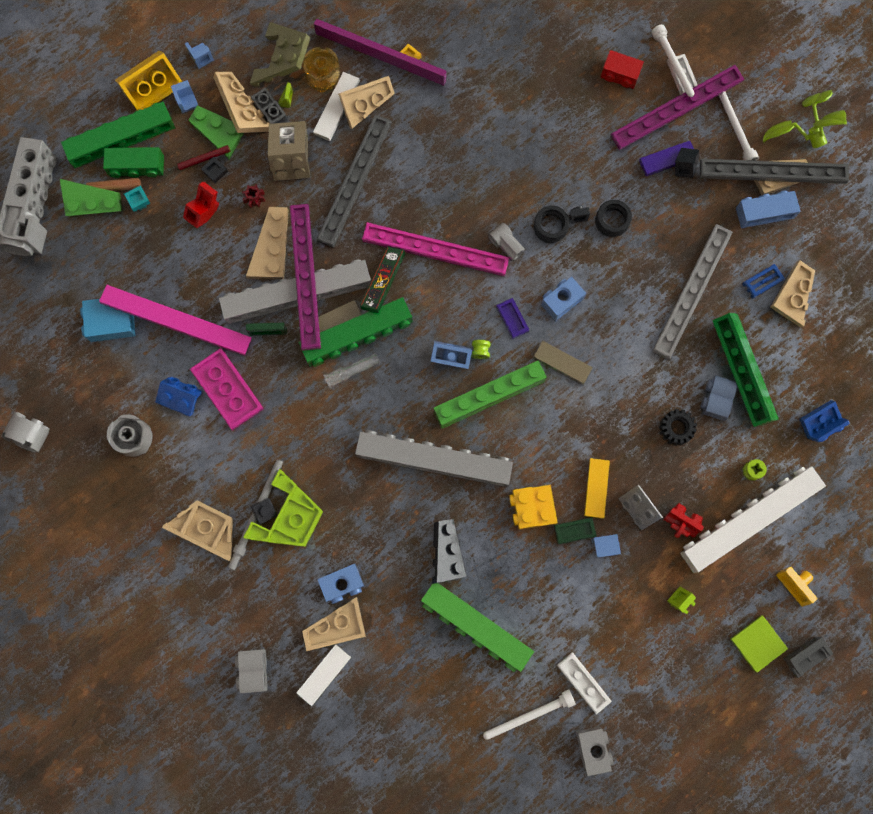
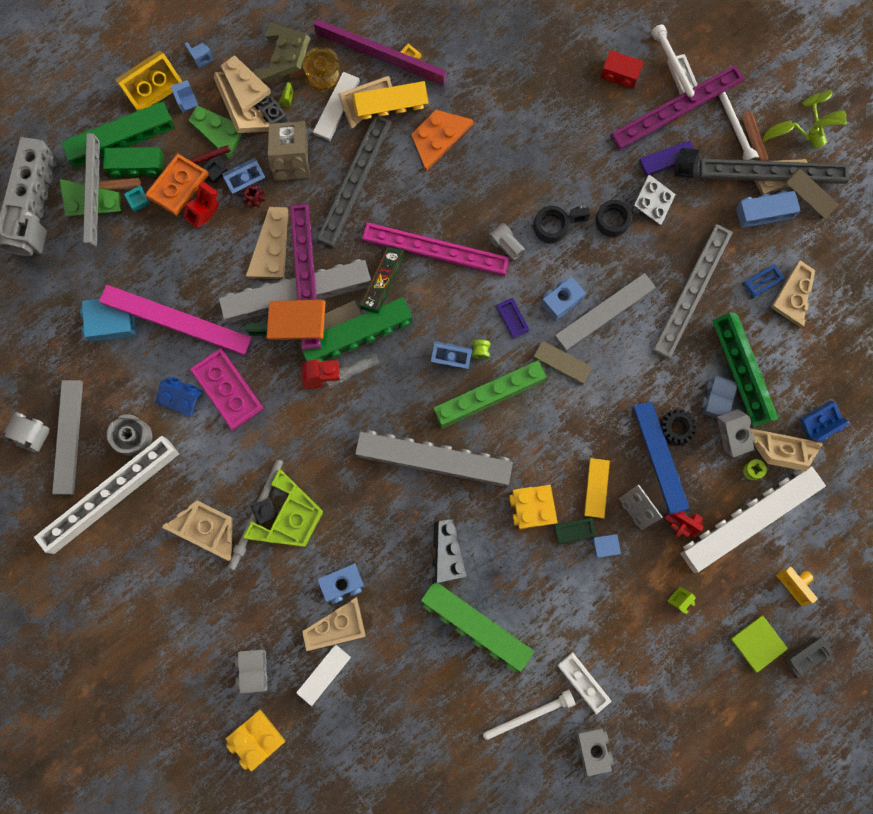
(67, 437): none -> light grey tile
(91, 191): none -> light grey tile
(106, 495): none -> white brick
(176, 184): none -> orange tile
(243, 175): none -> medium blue brick
(244, 83): none -> tan wing
(254, 741): none -> yellow plate
(296, 319): none -> orange tile
(317, 372): none -> red brick
(390, 99): none -> yellow brick
(438, 135): none -> orange wing
(605, 312): none -> light grey tile
(653, 200): none -> light grey hinge
(661, 458): none -> blue tile
(729, 425): none -> light grey brick
(754, 136): none -> nougat axle
(785, 450): none -> tan wing
(811, 193): none -> dark tan tile

